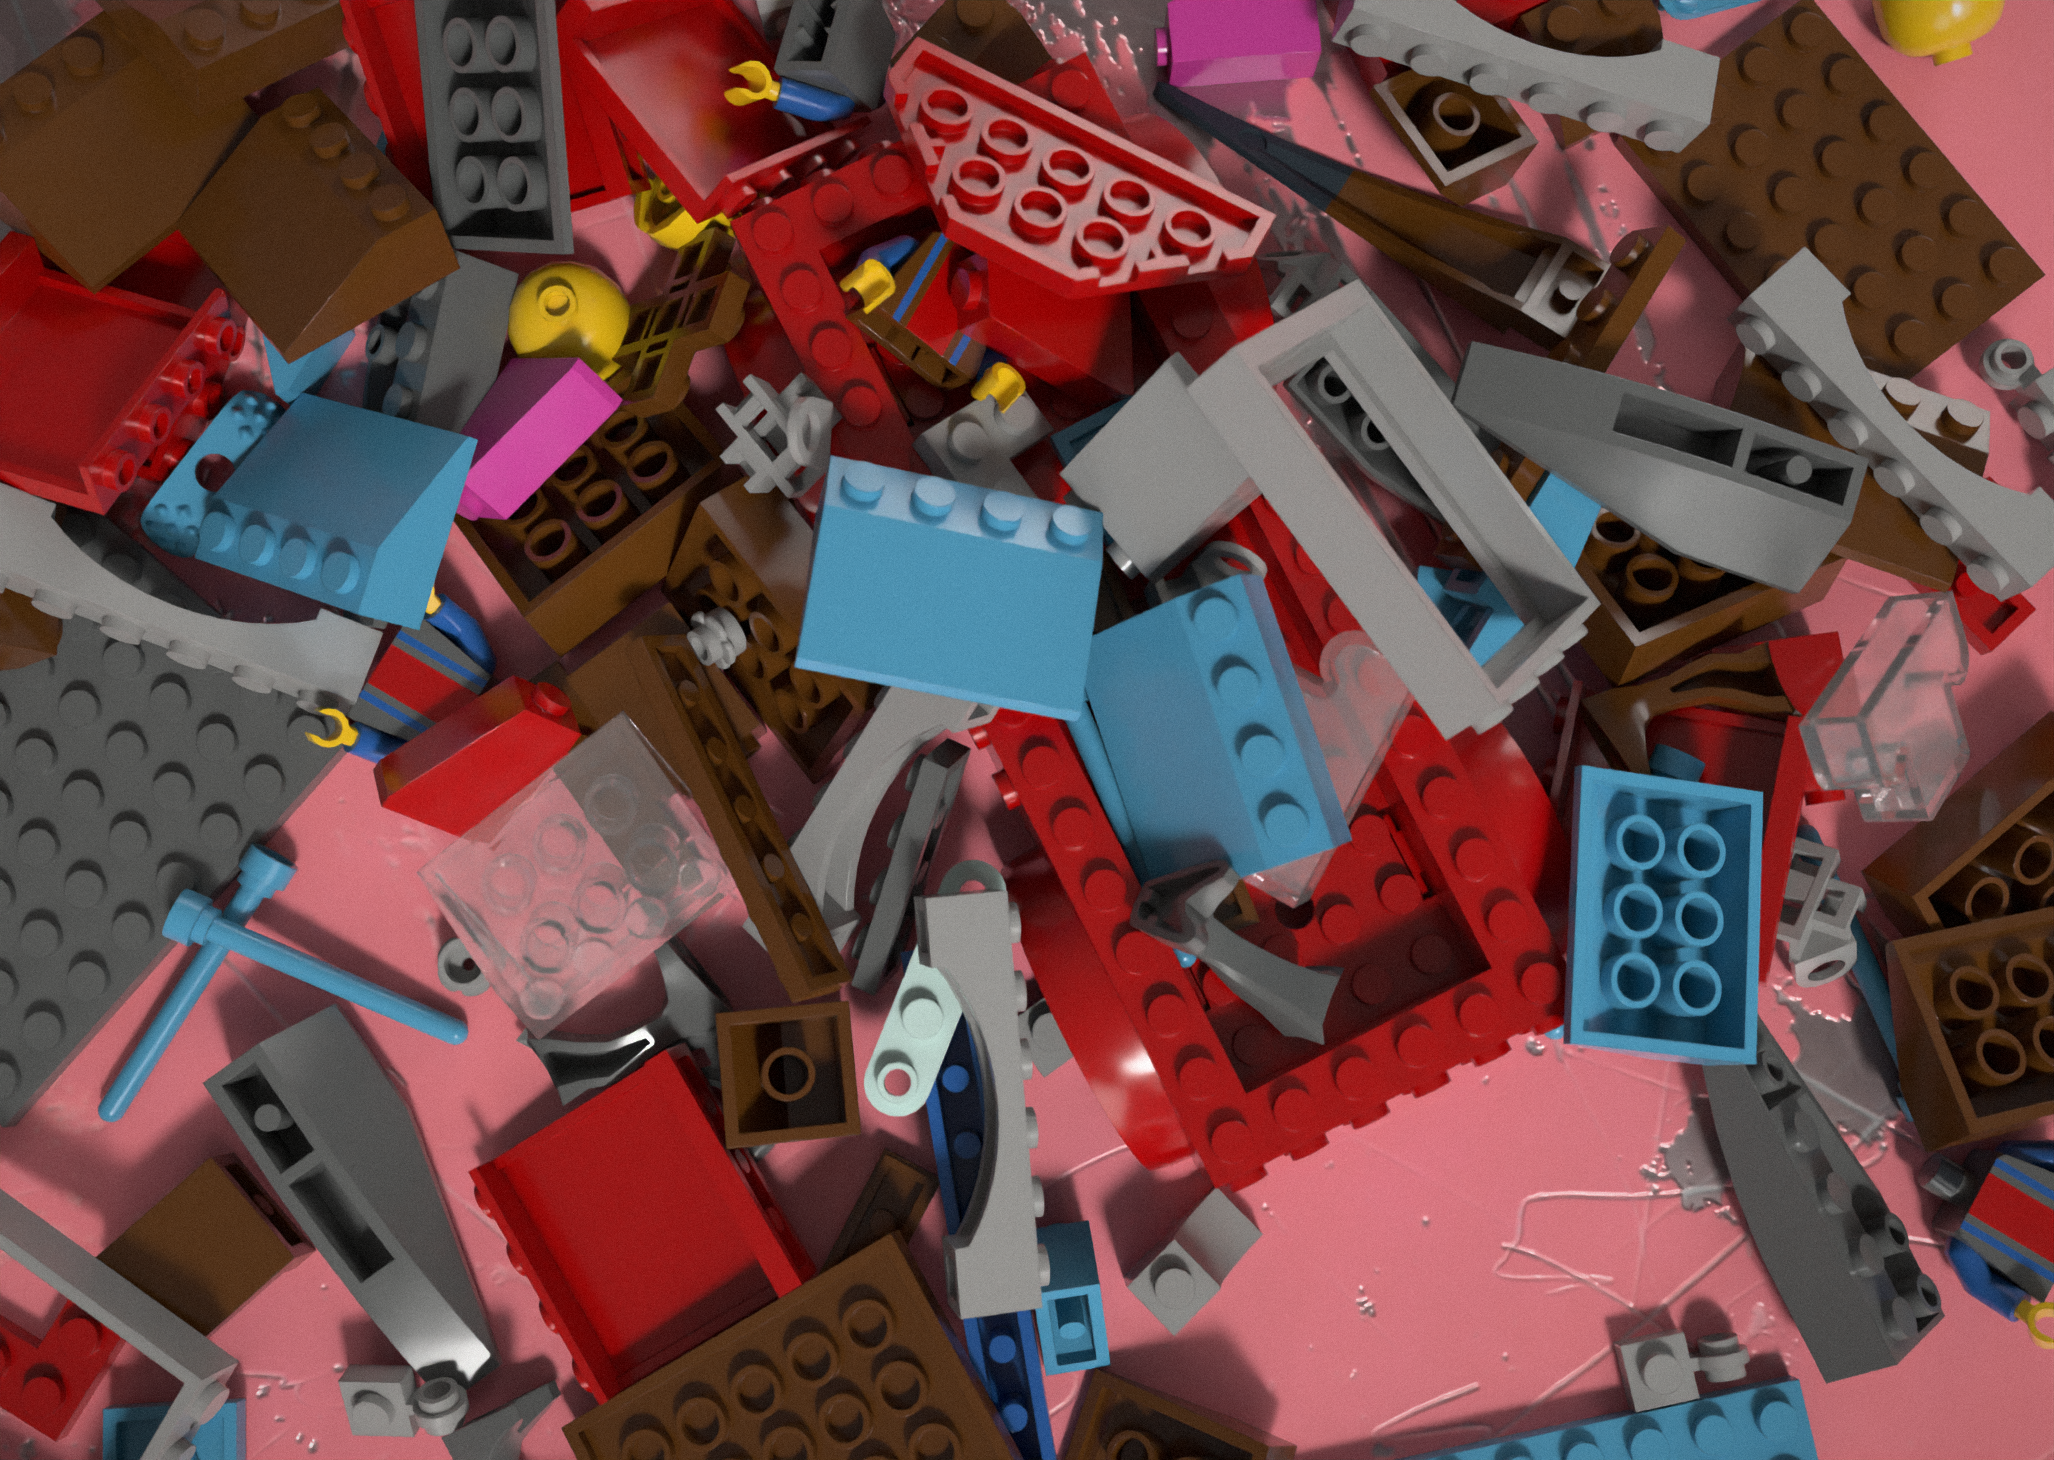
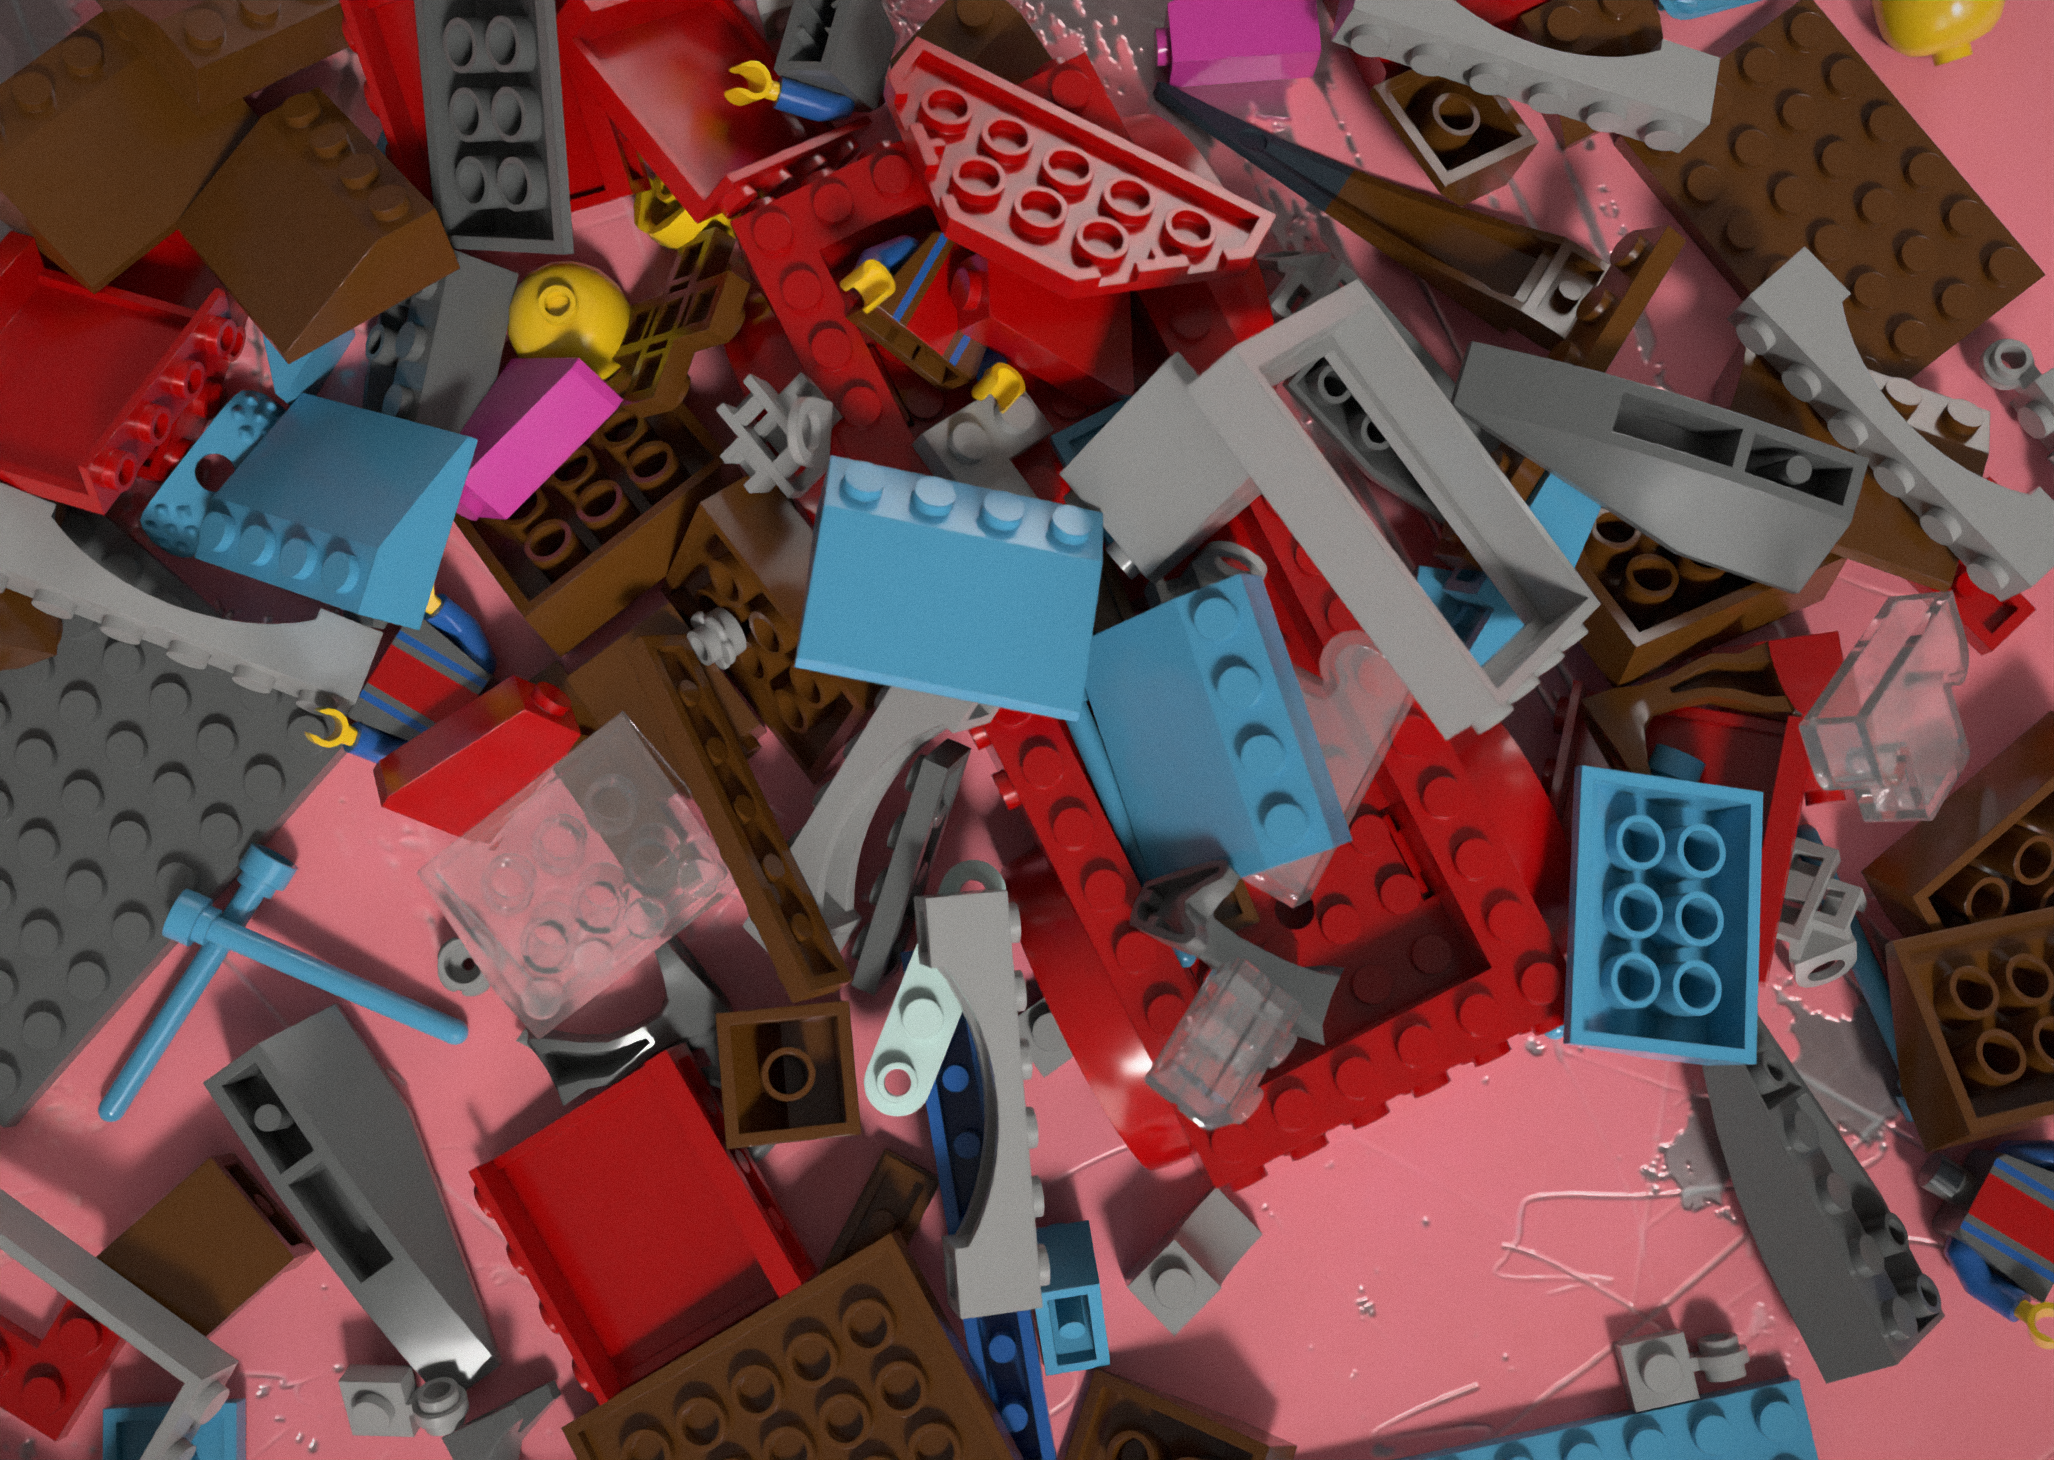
(1225, 1046): none -> clear brick

